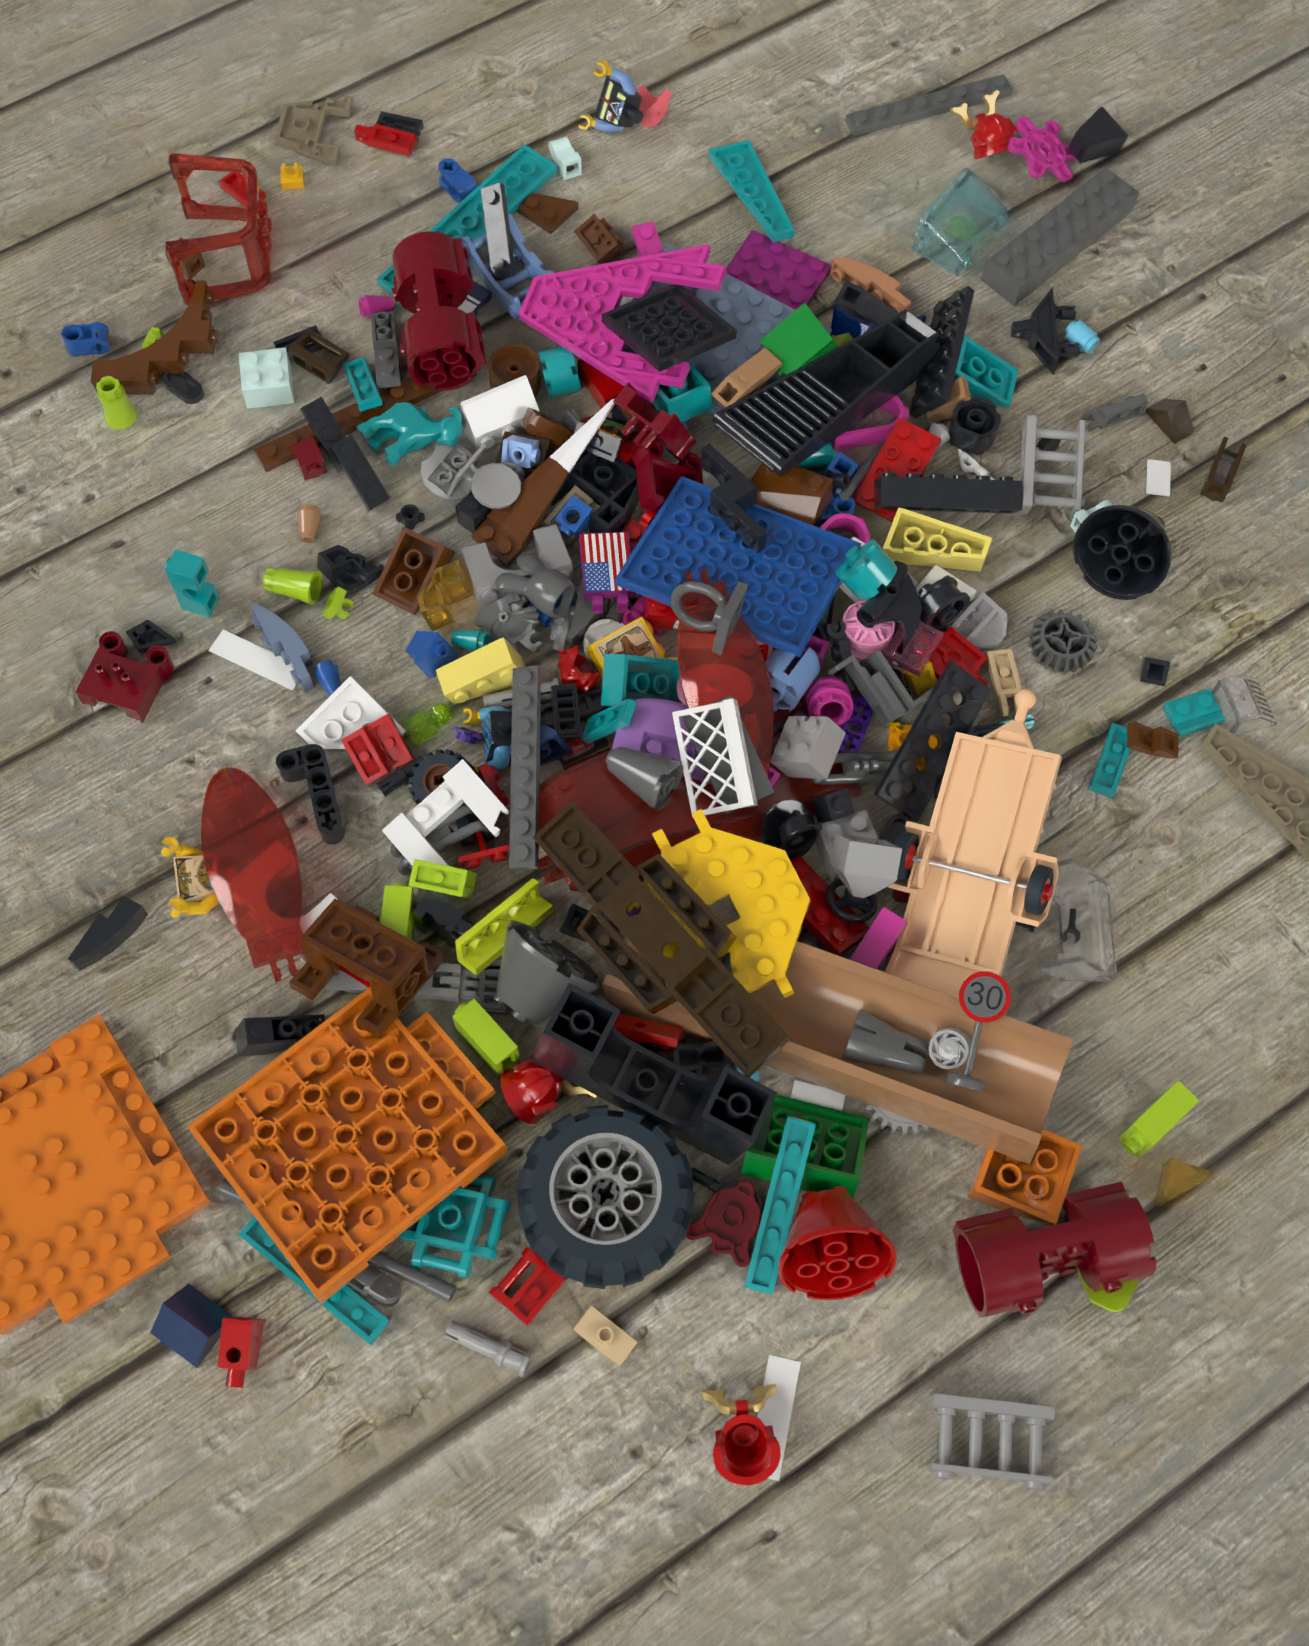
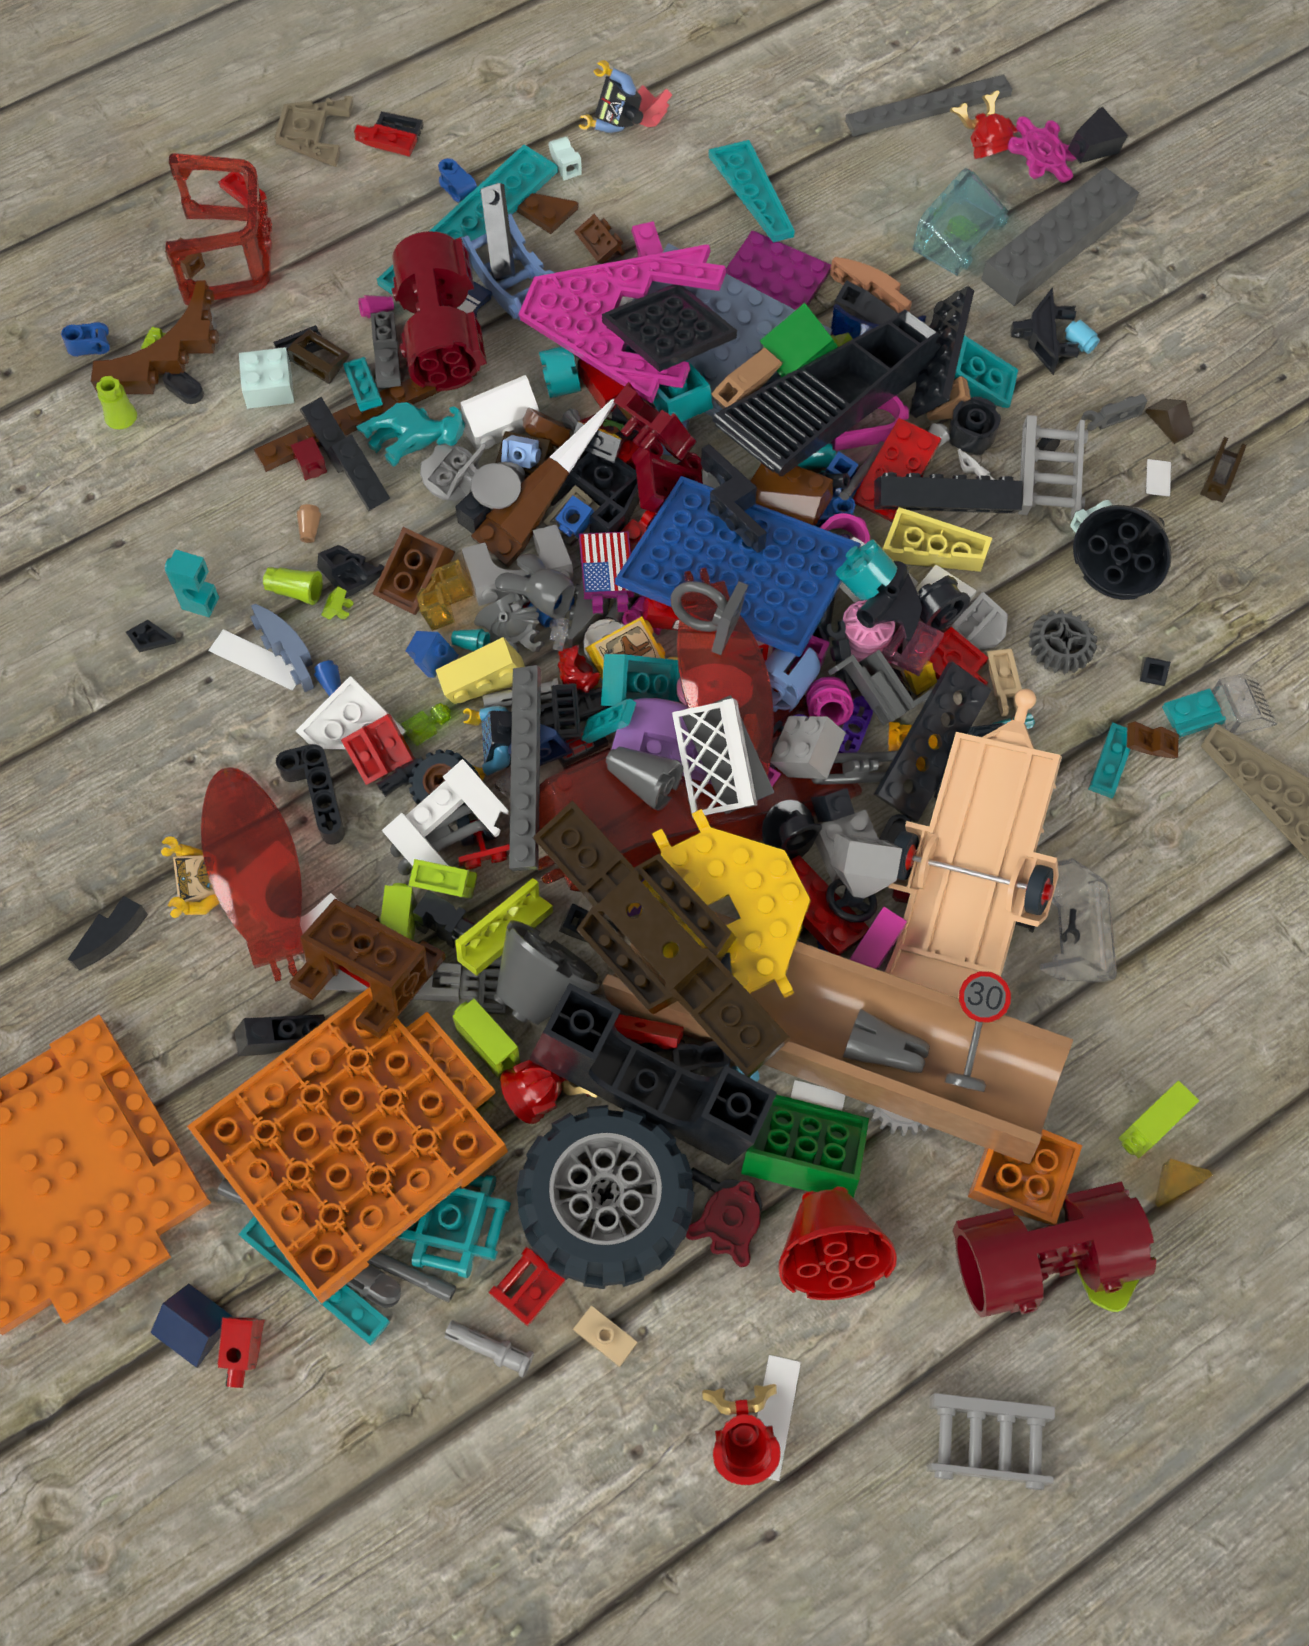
(124, 681): dark red piece -> none
(292, 176): yellow tile -> none
(410, 511): black plate -> none
(467, 735): dark purple plate -> none
(490, 777): red plate -> none
(514, 362): reddish brown wheel -> none
(780, 1204): teal plate -> none
(949, 1048): light grey wheel -> none

